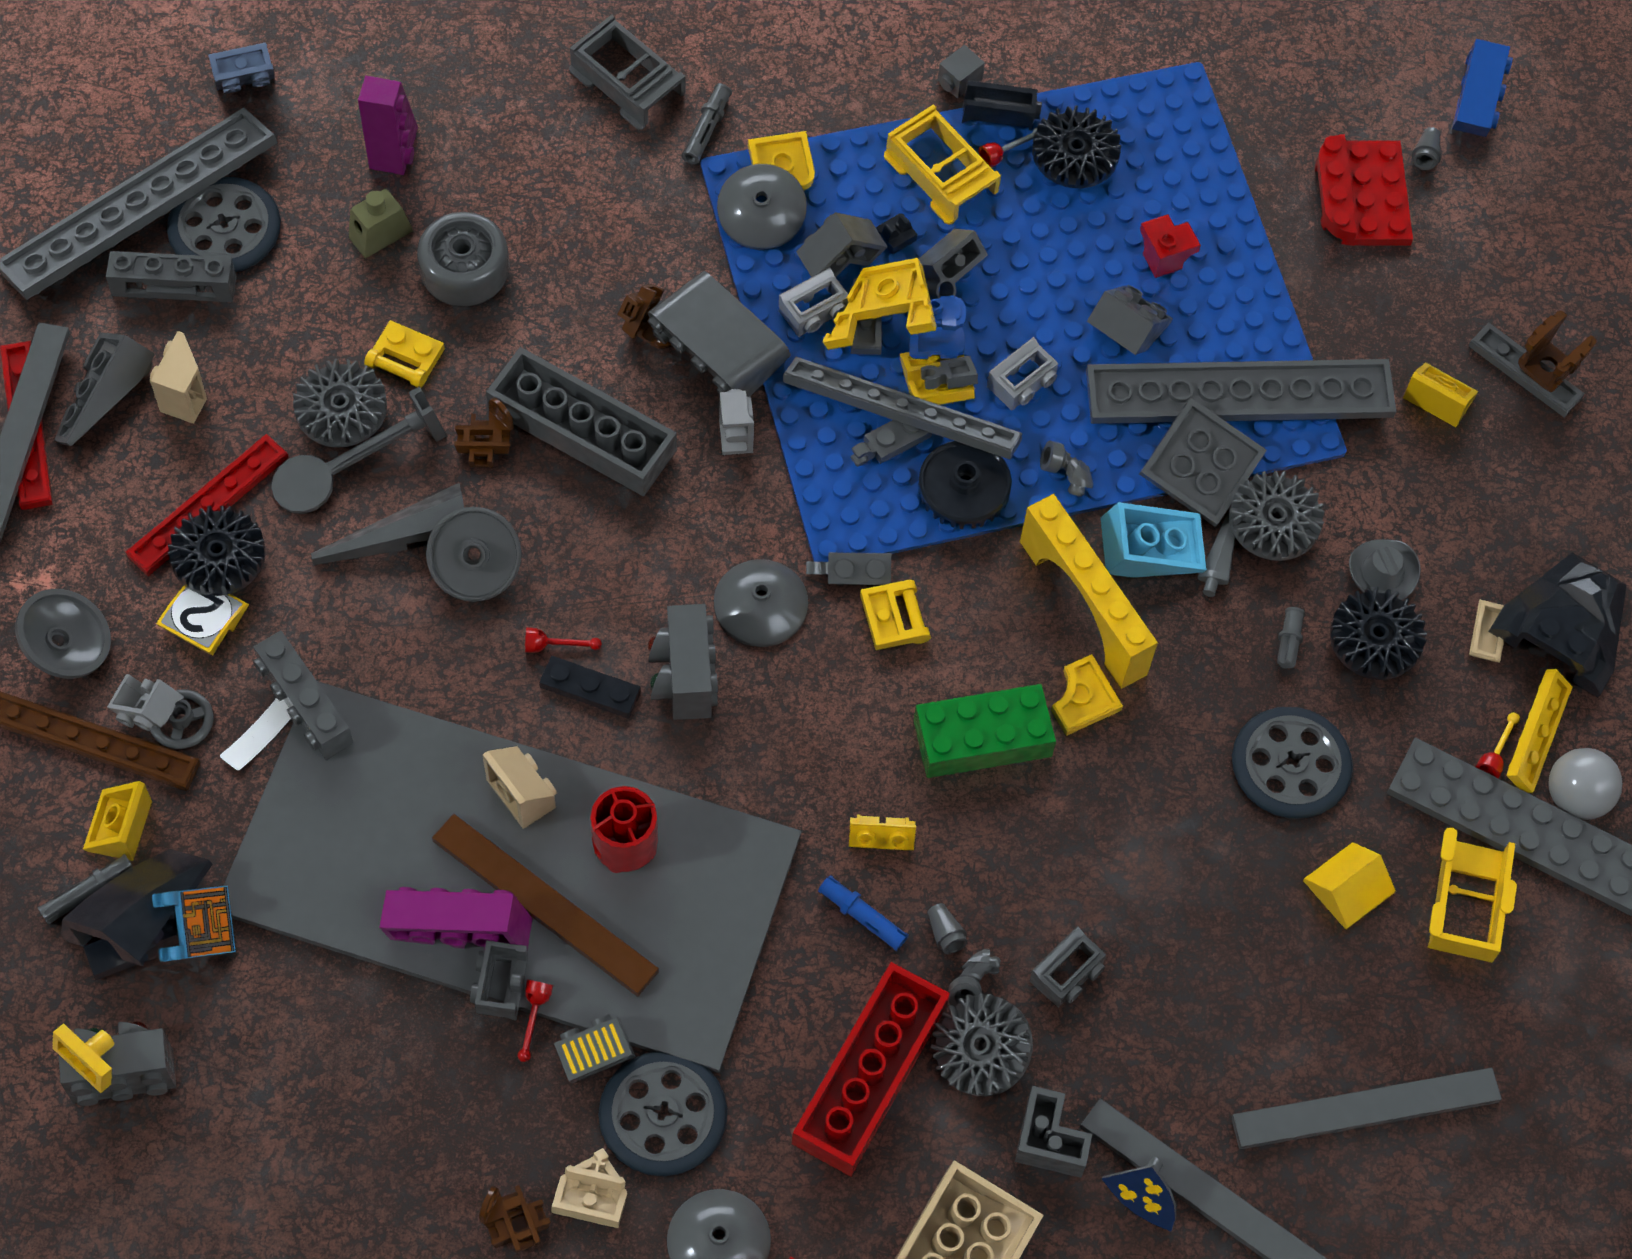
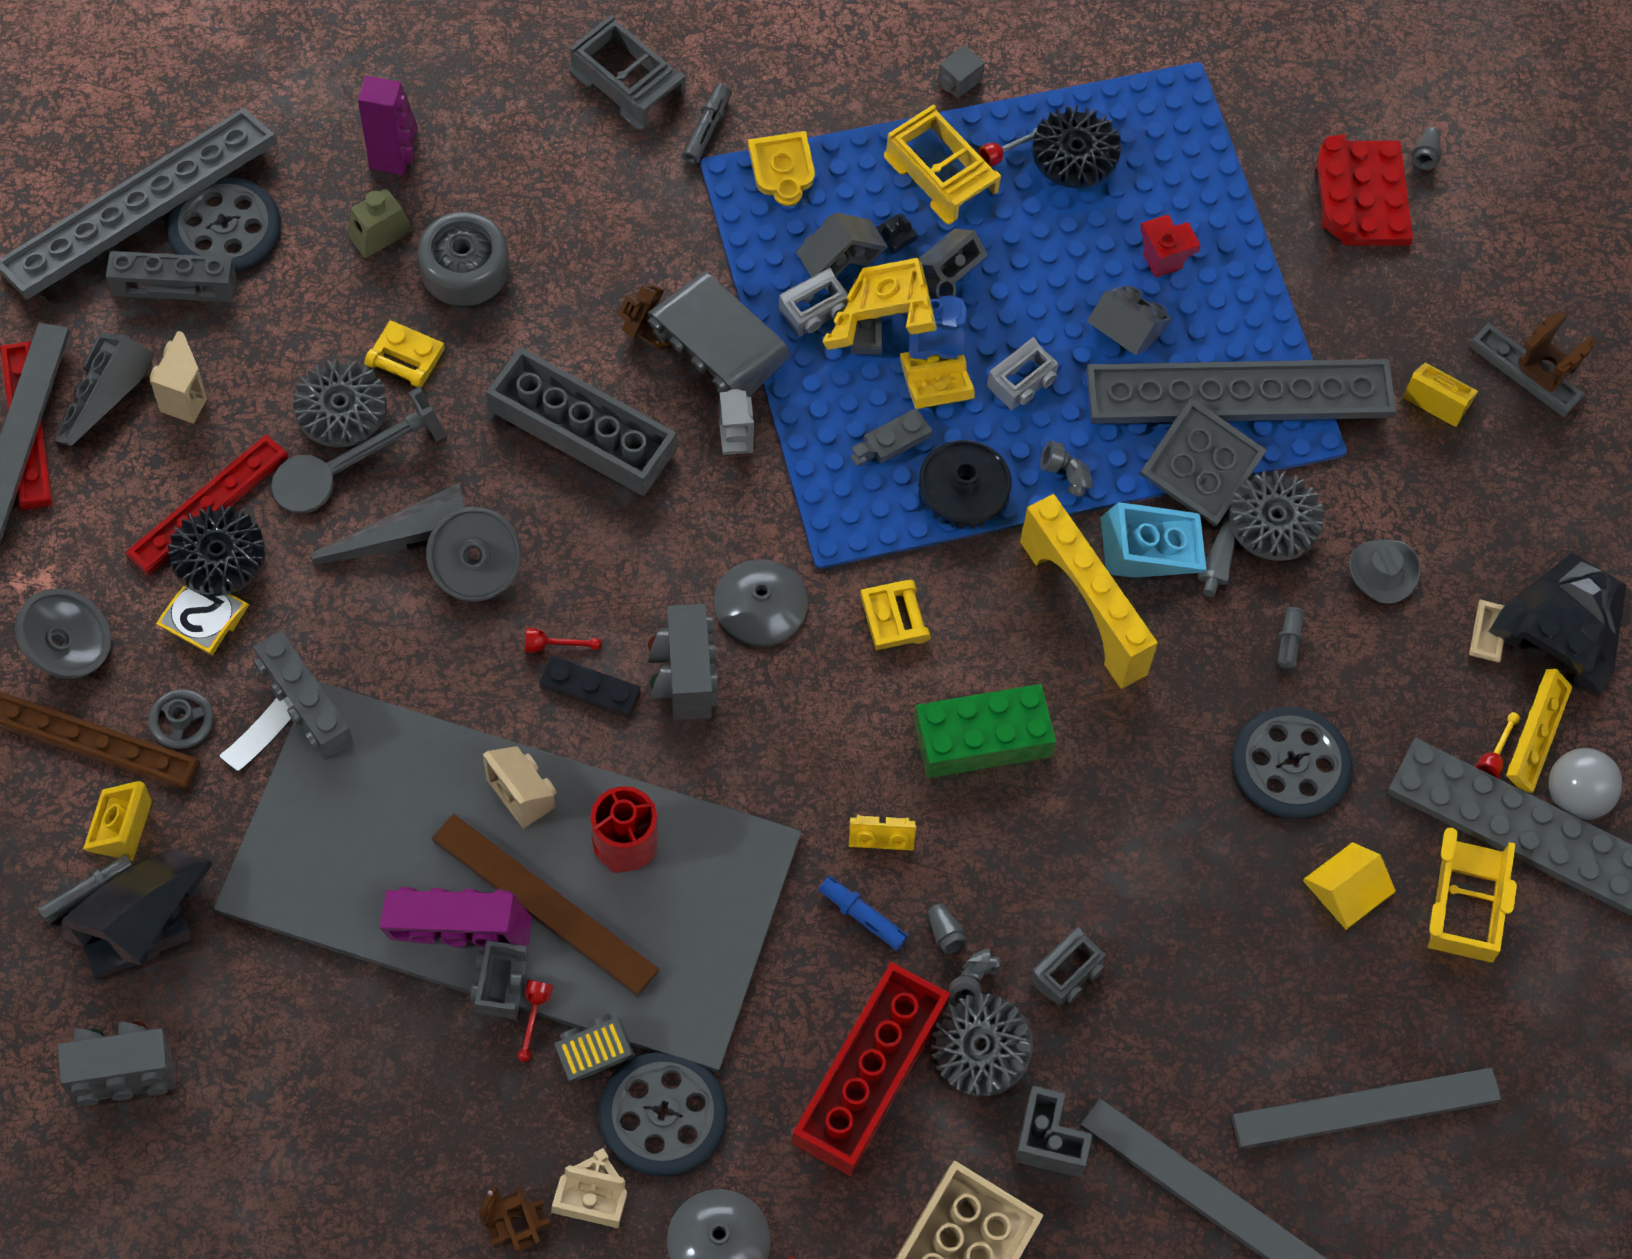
(85, 1056): yellow tile -> none
(143, 703): light grey window -> none
(201, 920): flag -> none
(242, 67): sand blue bracket -> none
(496, 427): reddish brown piece -> none
(757, 223): dark grey dish -> none
(854, 568): dark grey plate -> none
(903, 407): dark grey tile -> none
(952, 372): dark grey plate -> none
(1001, 104): black window -> none
(1086, 698): yellow tile -> none
(1145, 1193): dark blue shield -> none
(1377, 634): black wheel -> none
(1482, 88): blue wedge -> none

